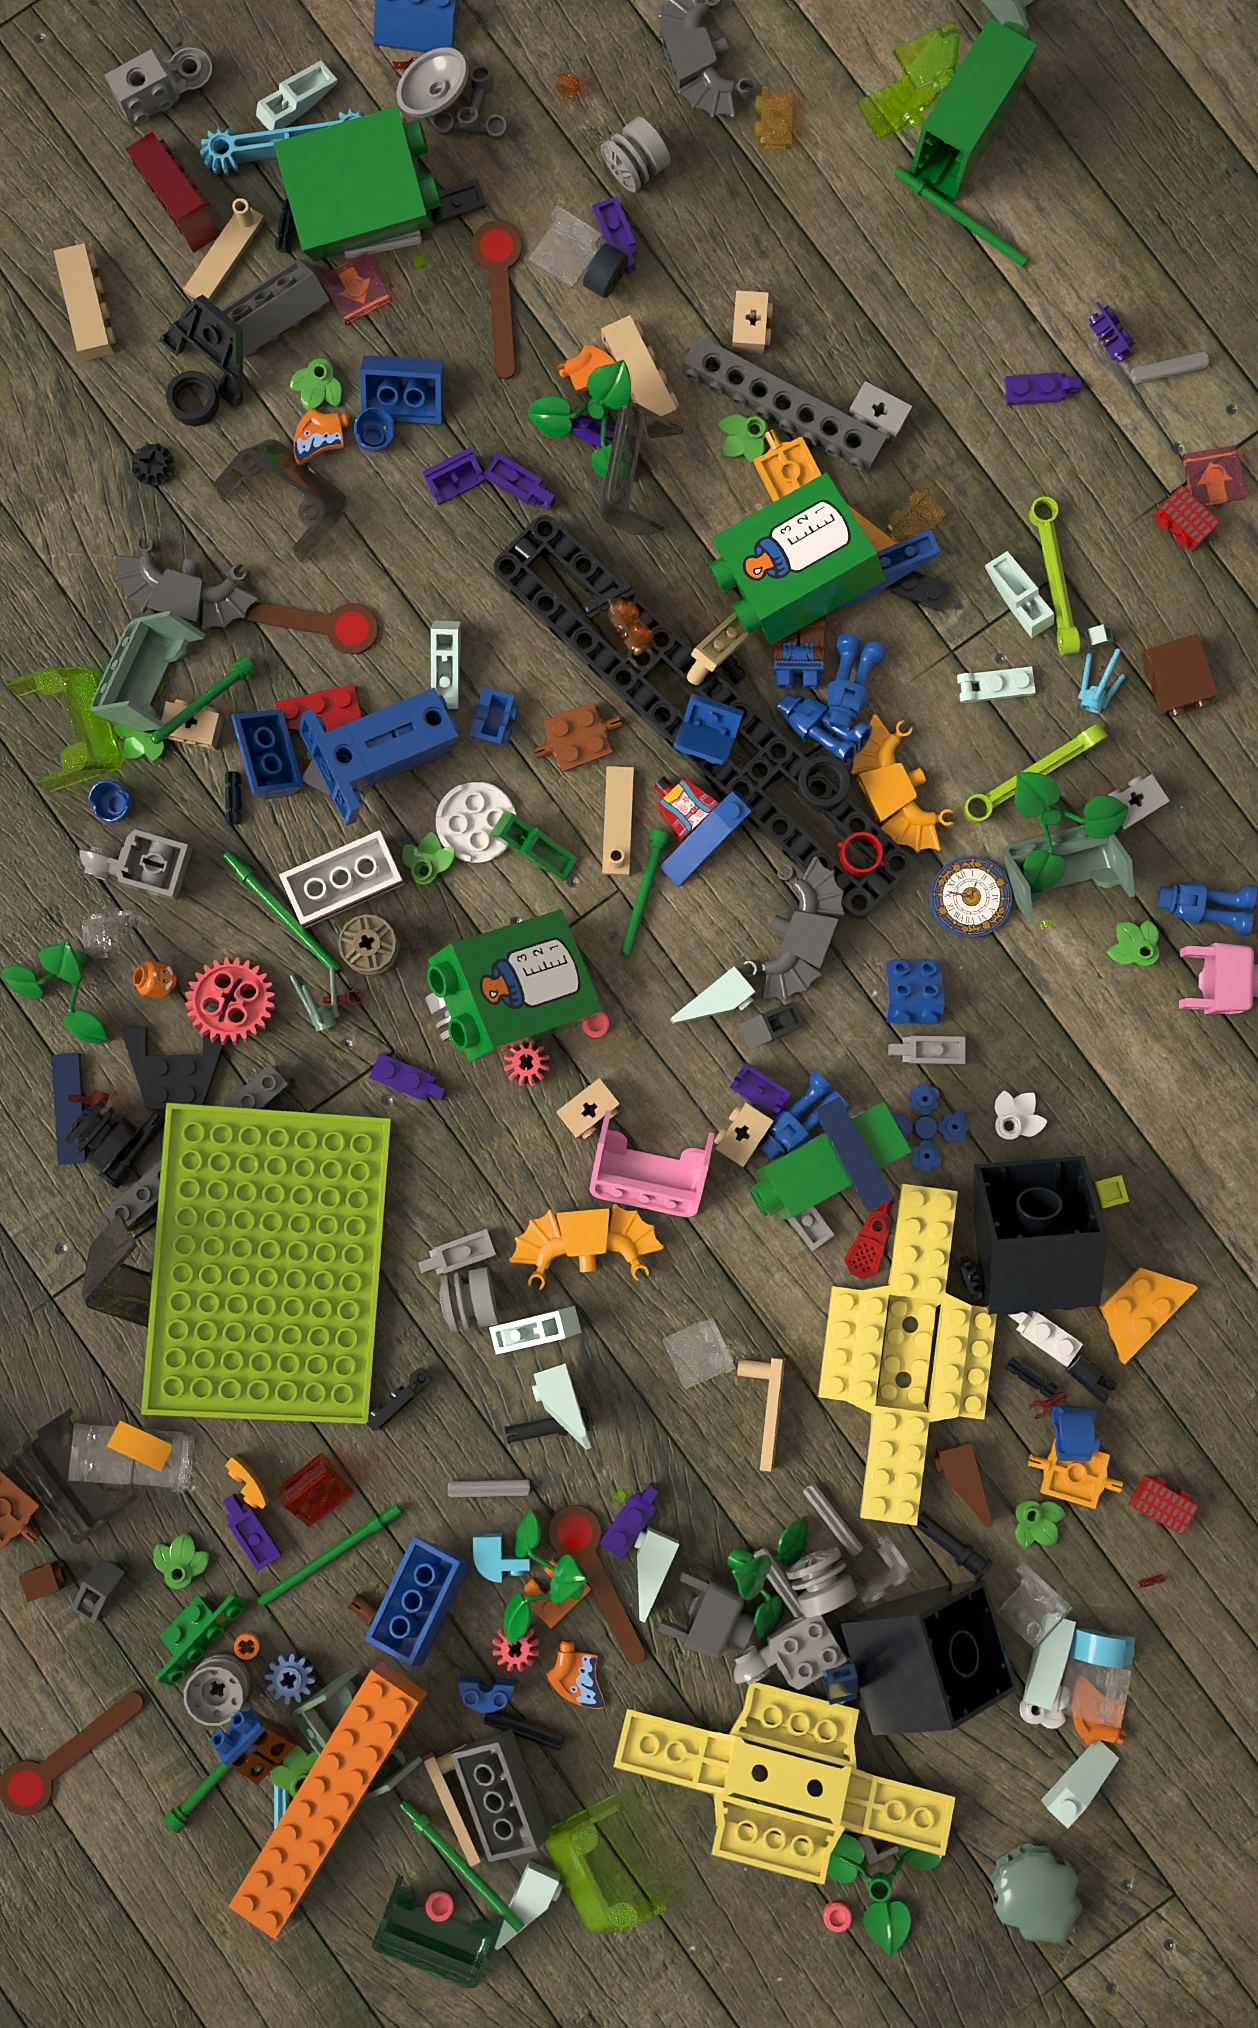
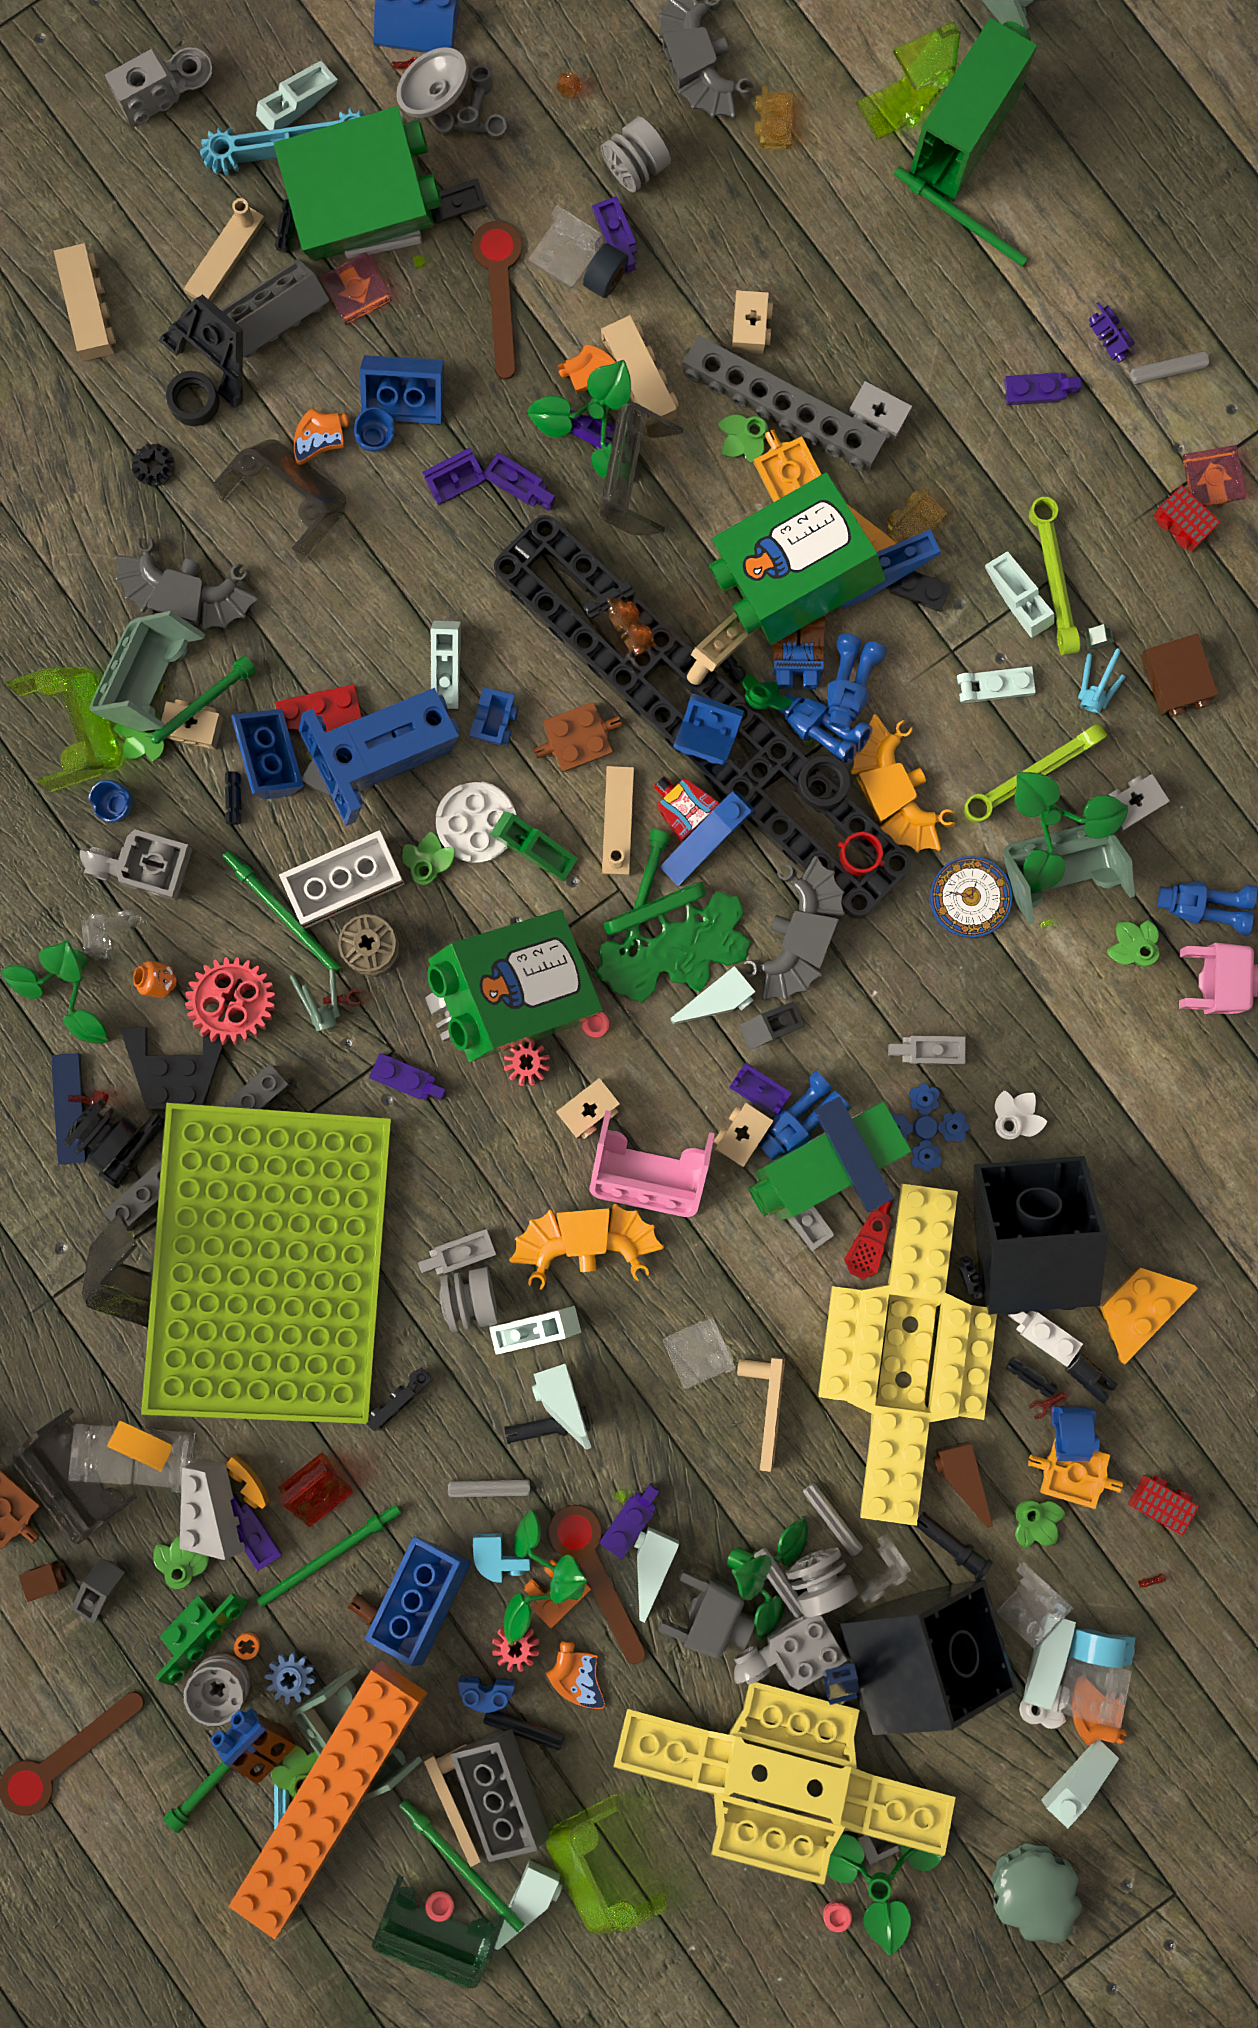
(174, 190): dark red wedge -> none
(207, 1512): none -> light grey wedge
(317, 389): bright green plate -> none
(349, 628): reddish brown piece -> none
(680, 949): none -> green plant
(764, 694): none -> green plate
(914, 992): blue bracket -> none
(1111, 1191): neon yellow tile -> none

